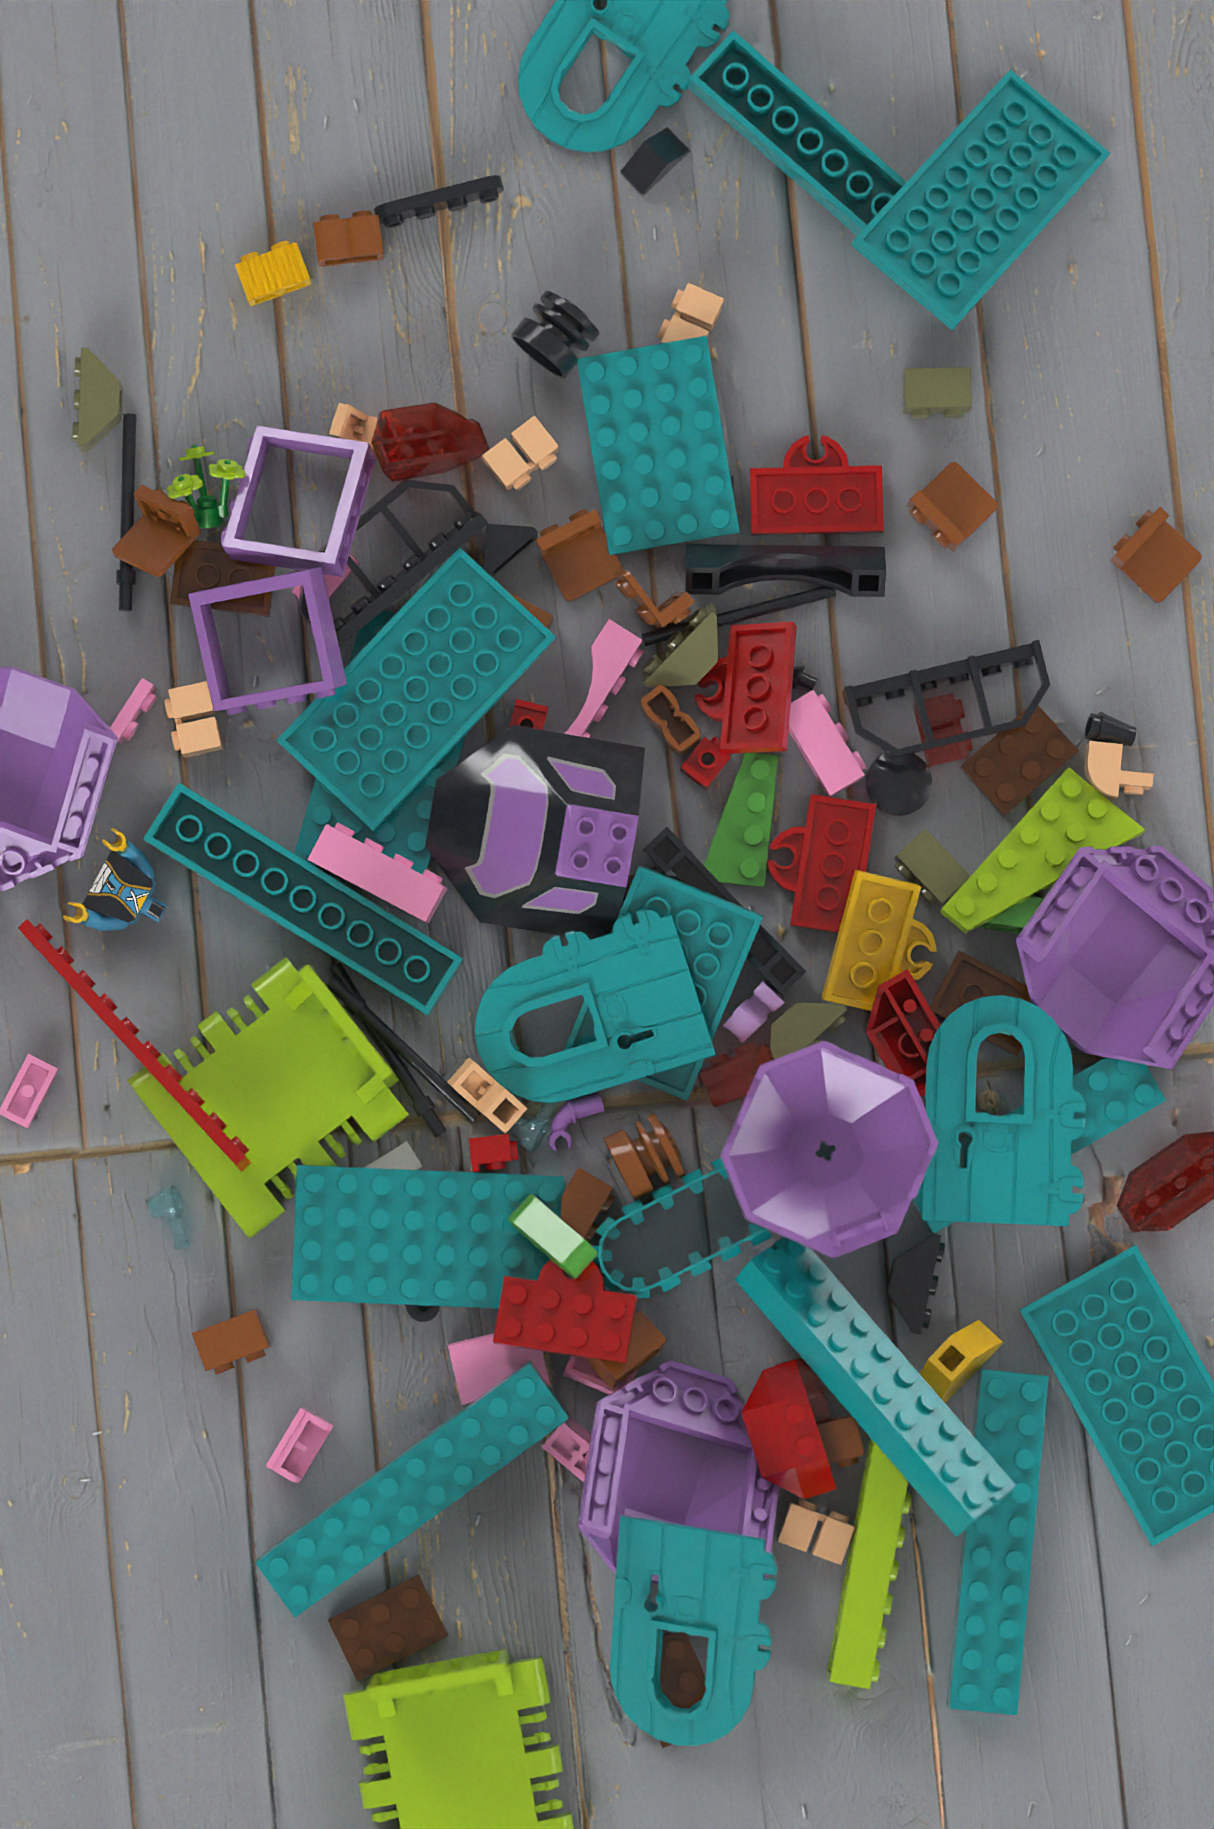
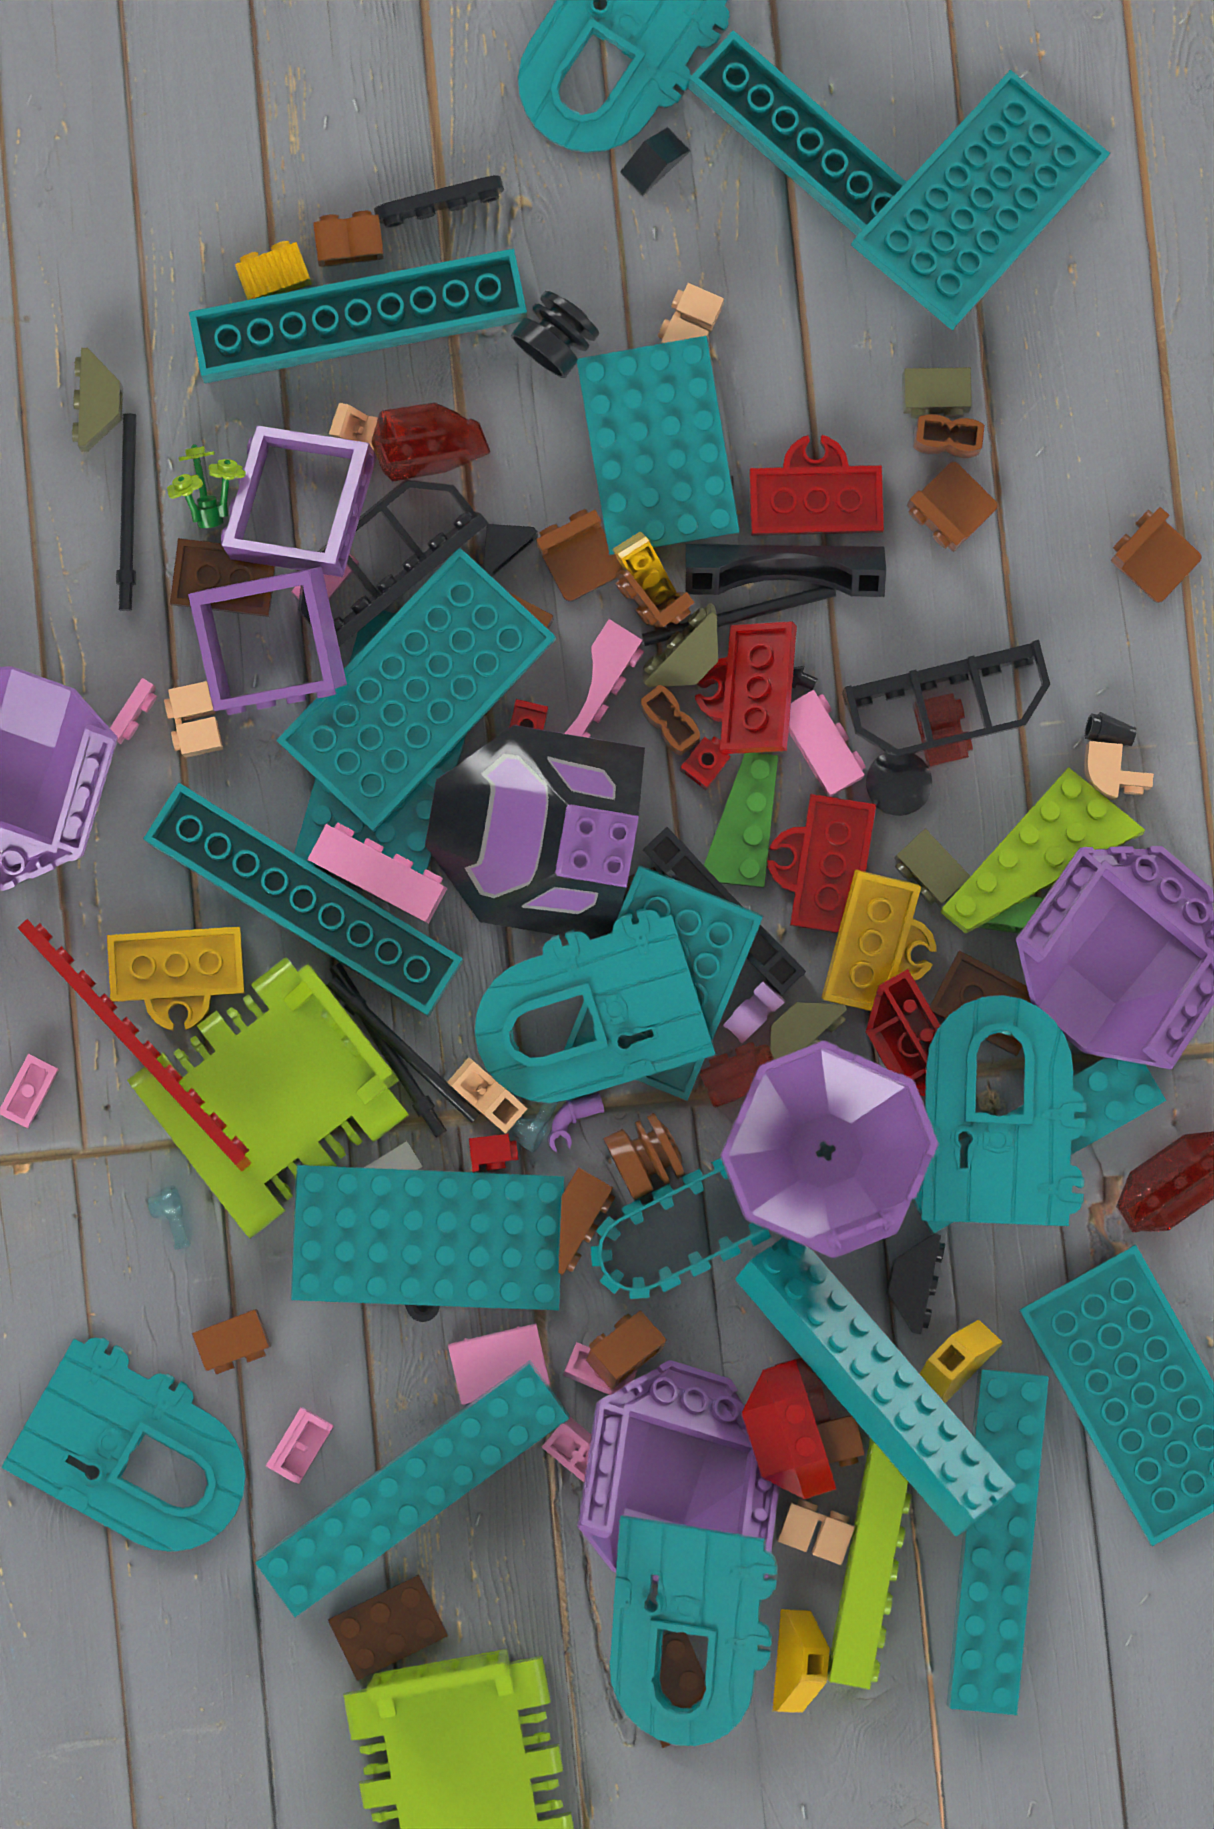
(100, 1416): none -> teal door
(120, 890): torso -> none
(159, 534): dark orange bracket -> none
(176, 970): none -> yellow plate
(358, 316): none -> teal brick
(534, 444): light nougat piece -> none
(552, 1236): beam -> none
(566, 1315): red plate -> none
(643, 563): none -> yellow slope
(800, 1661): none -> yellow slope
(957, 437): none -> dark orange brick
(1018, 761): reddish brown plate -> none

